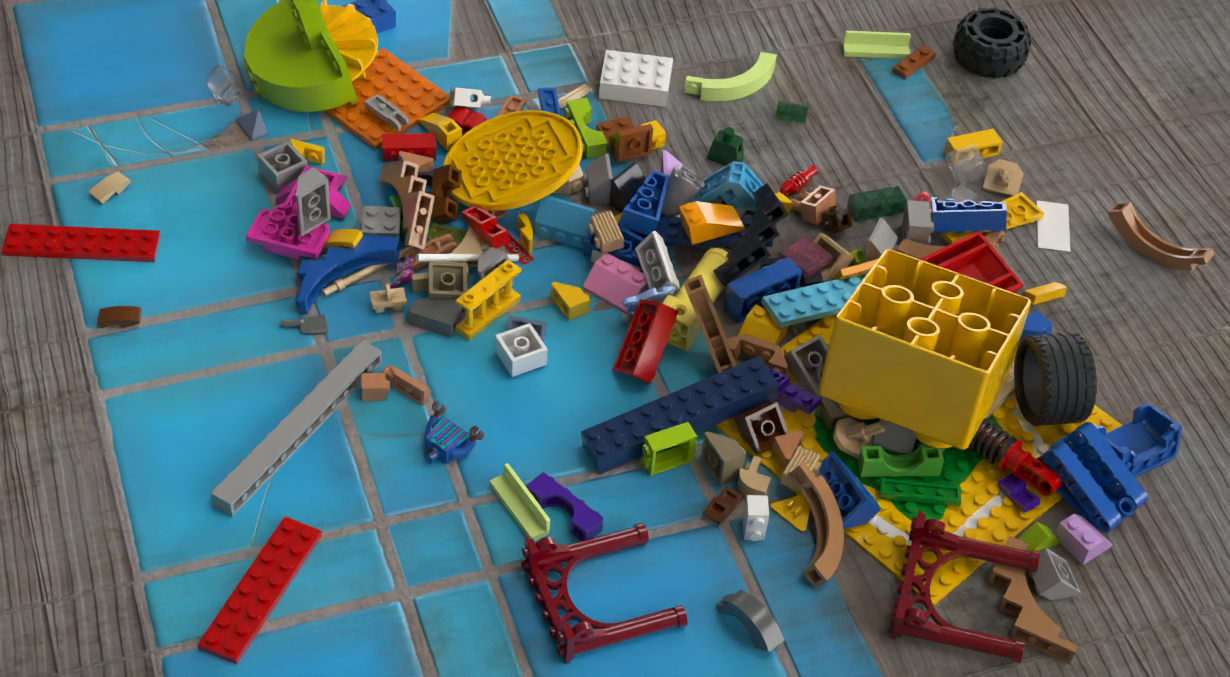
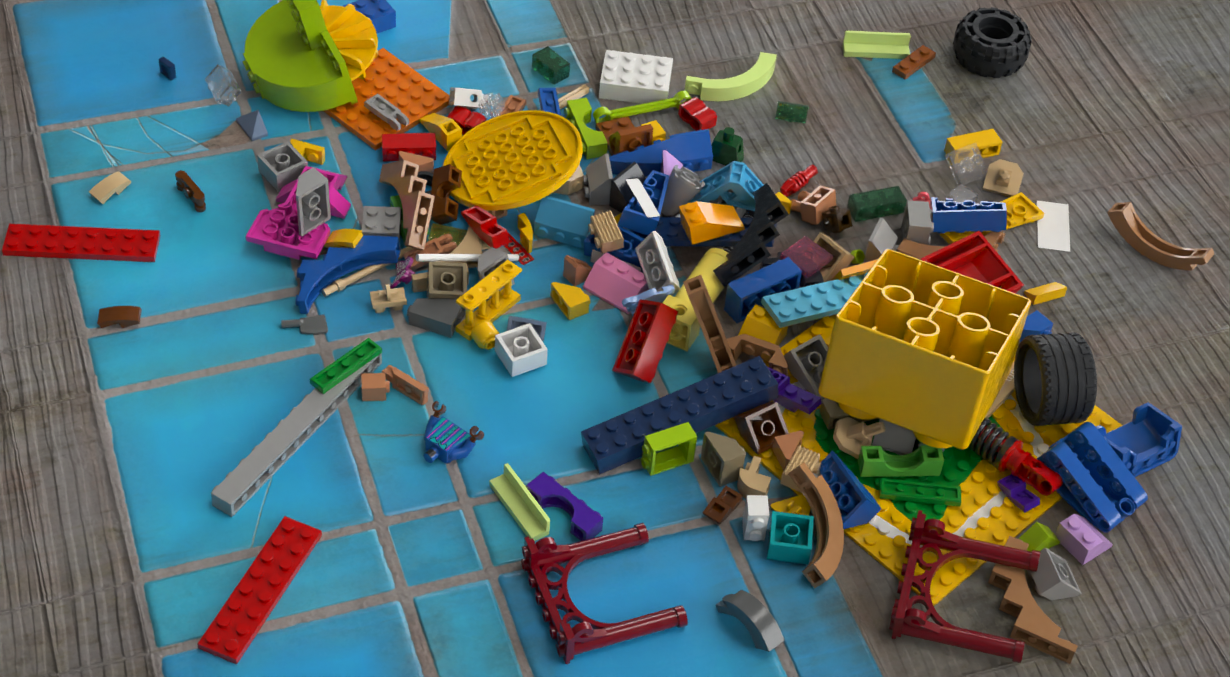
(167, 68): none -> dark blue tile
(190, 190): none -> reddish brown plate
(345, 365): none -> green tile
(484, 334): none -> yellow head
(497, 103): none -> clear brick
(550, 65): none -> clear green brick
(575, 270): none -> nougat slope
(641, 108): none -> lime piece
(643, 198): none -> white sticker
(689, 148): none -> blue wedge
(697, 114): none -> red brick
(790, 537): none -> teal brick

